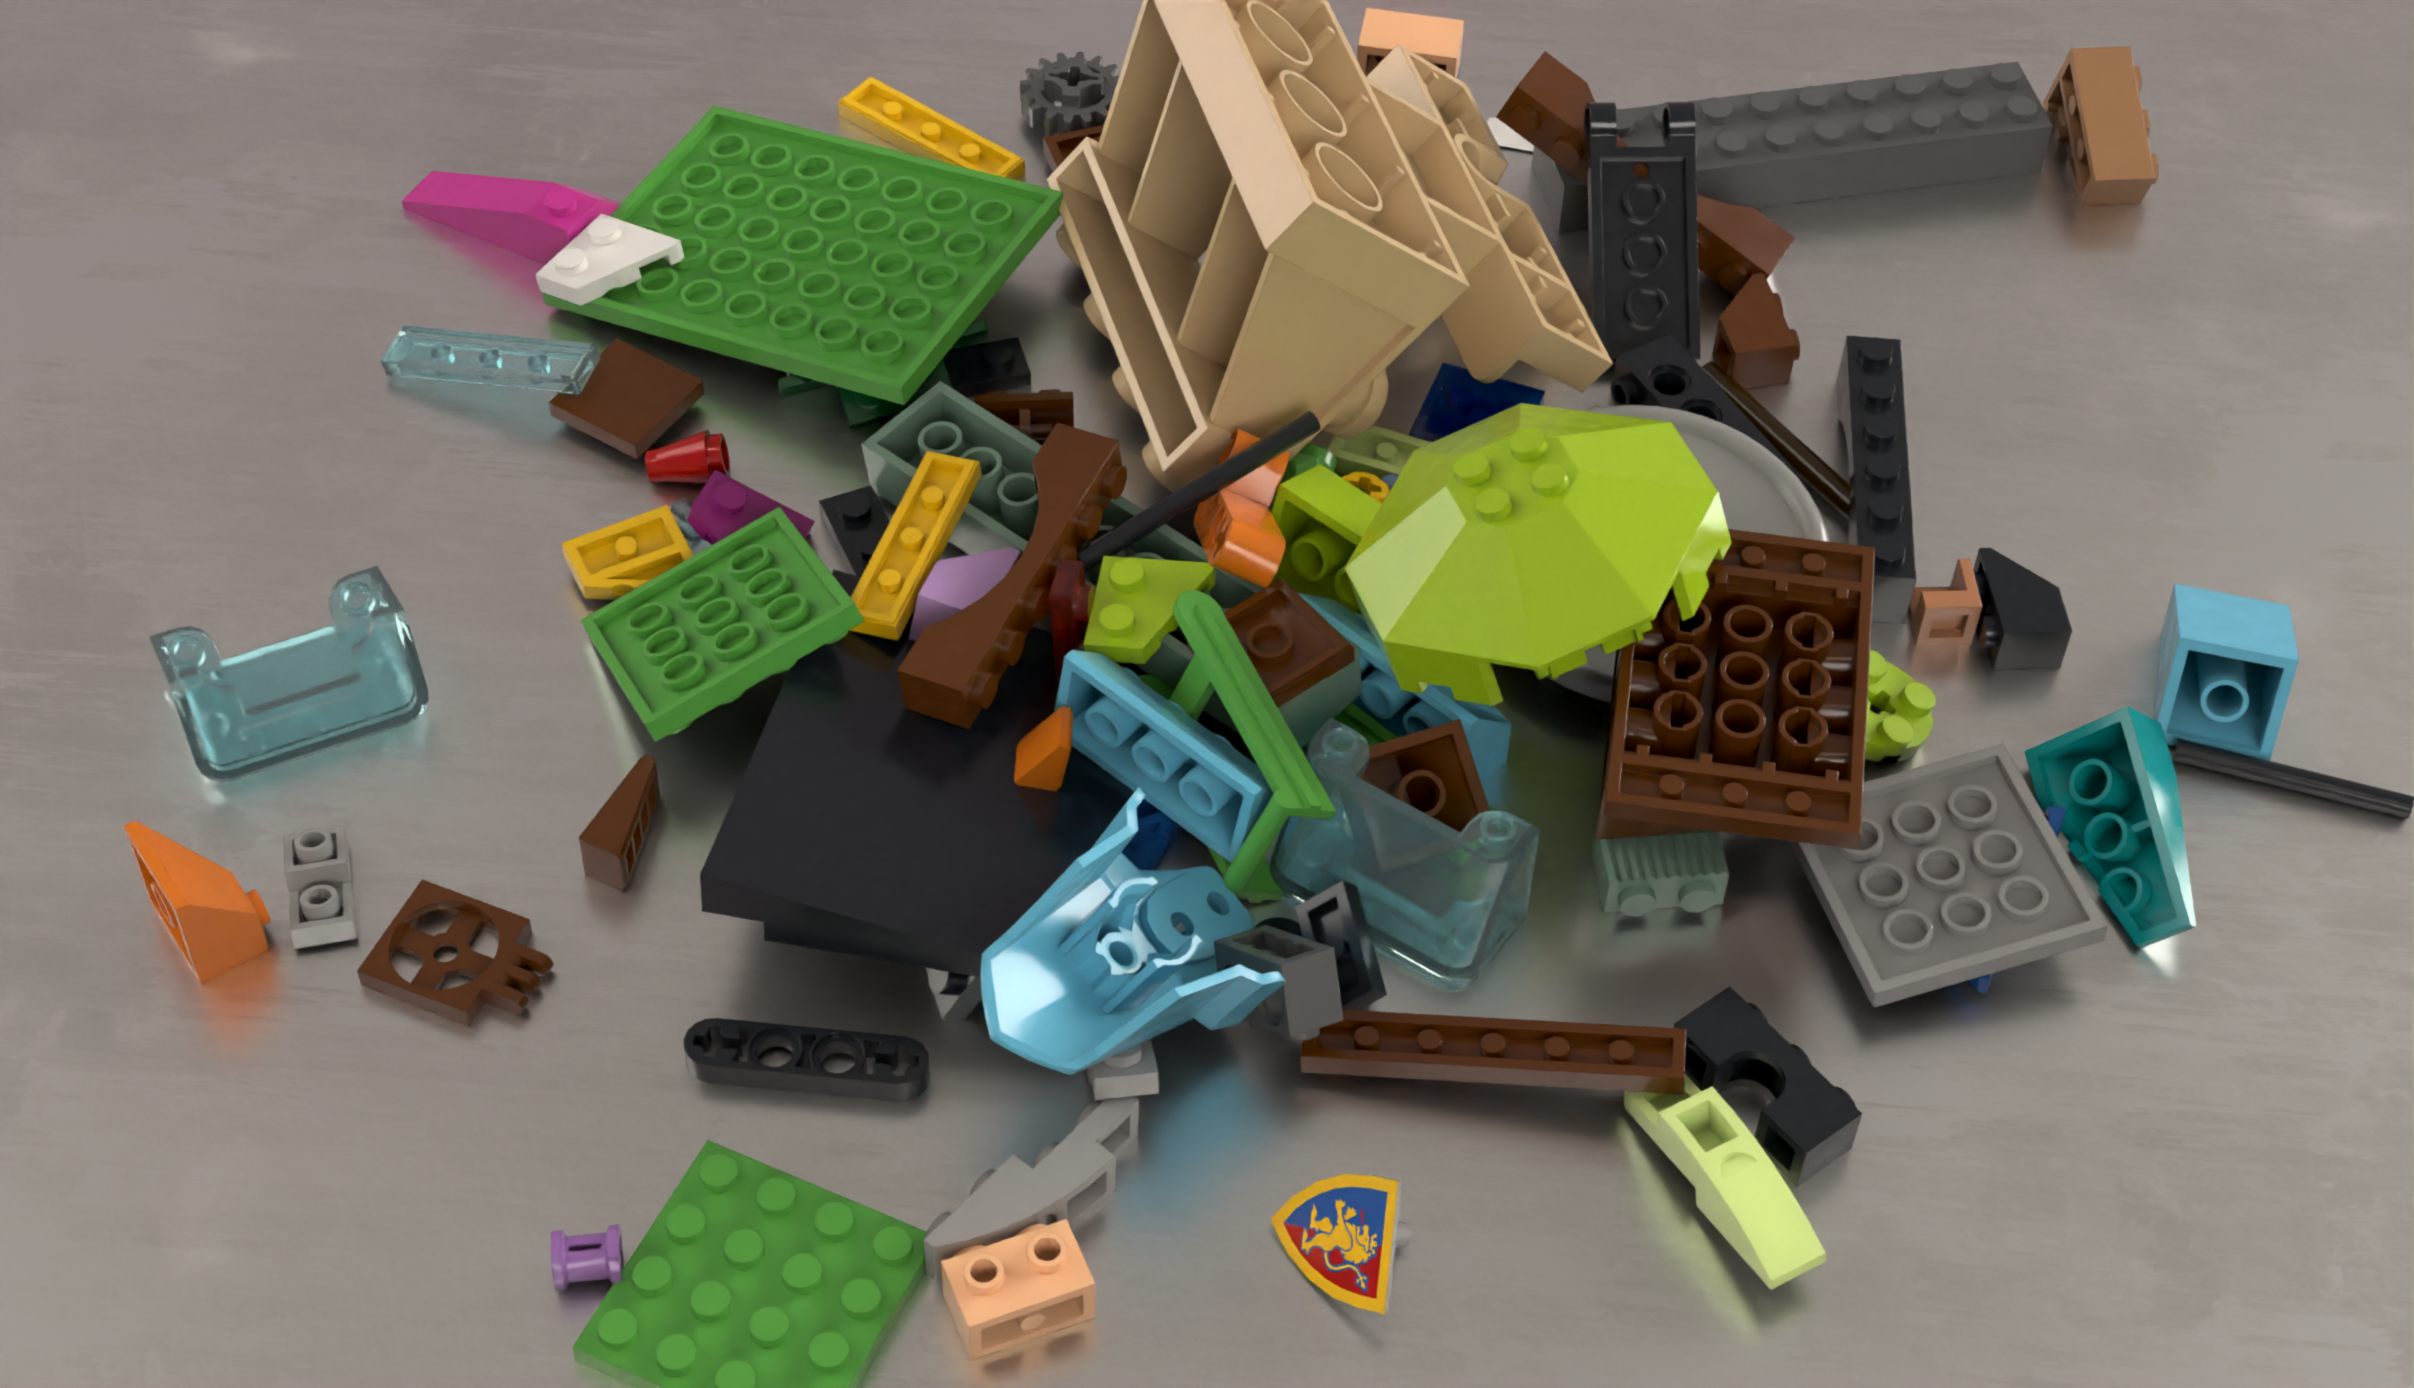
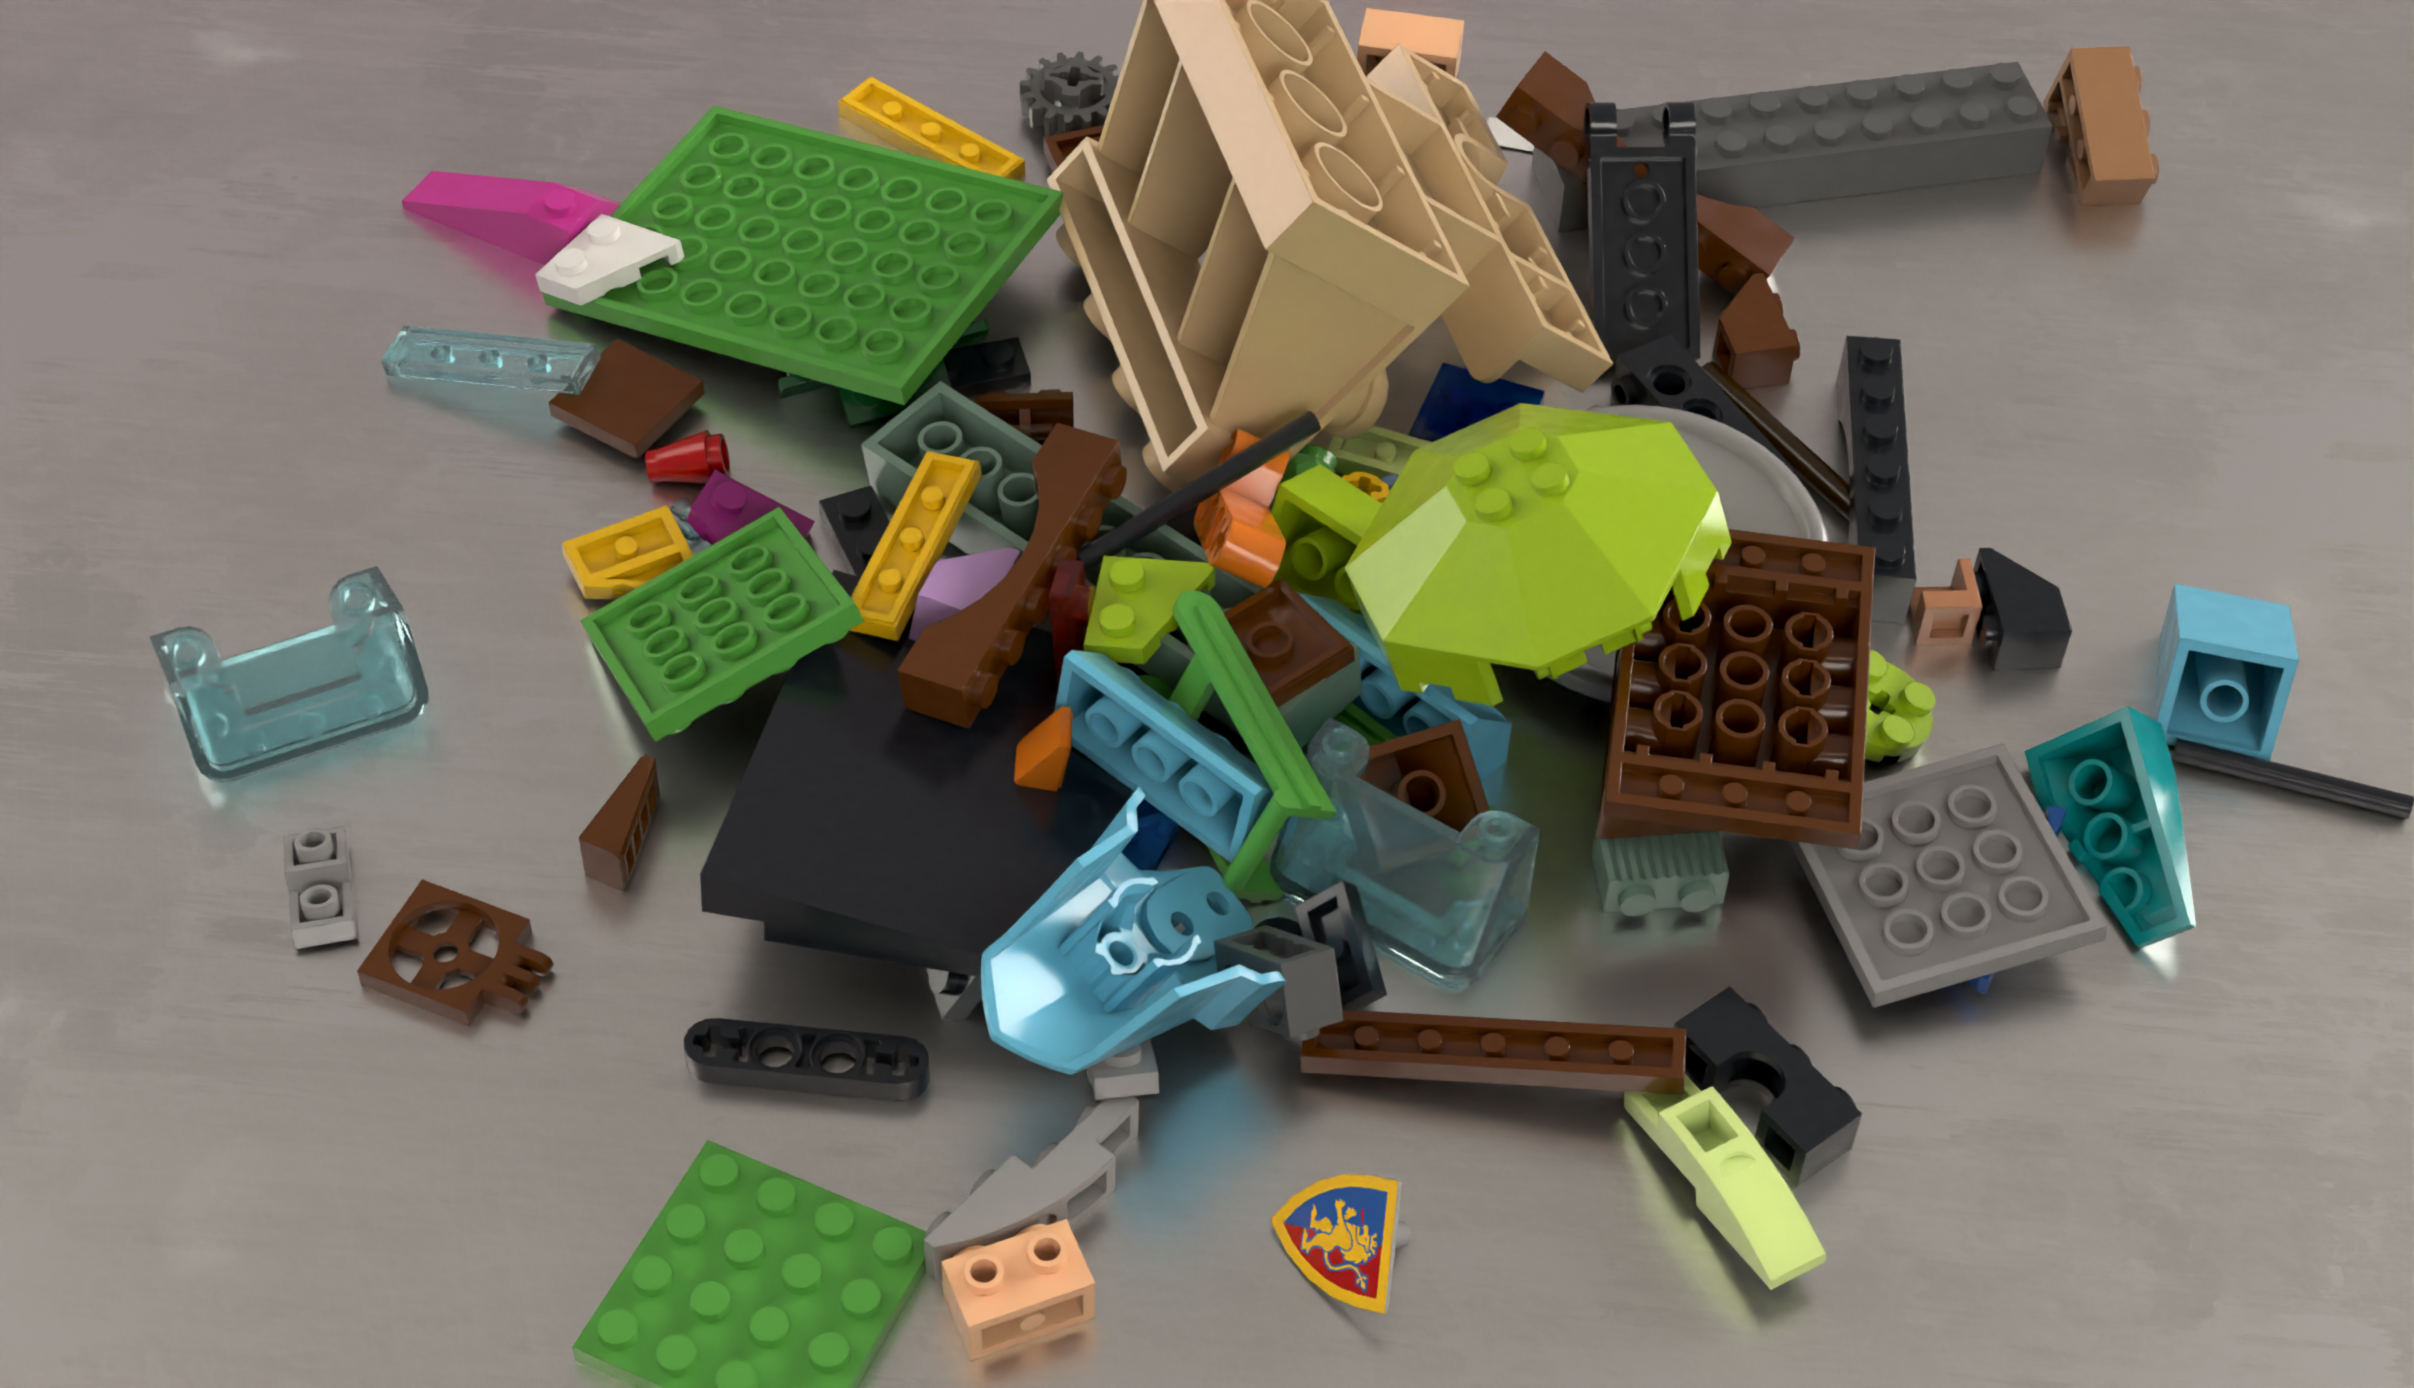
(199, 904): orange slope -> none
(586, 1257): medium lavender bush -> none

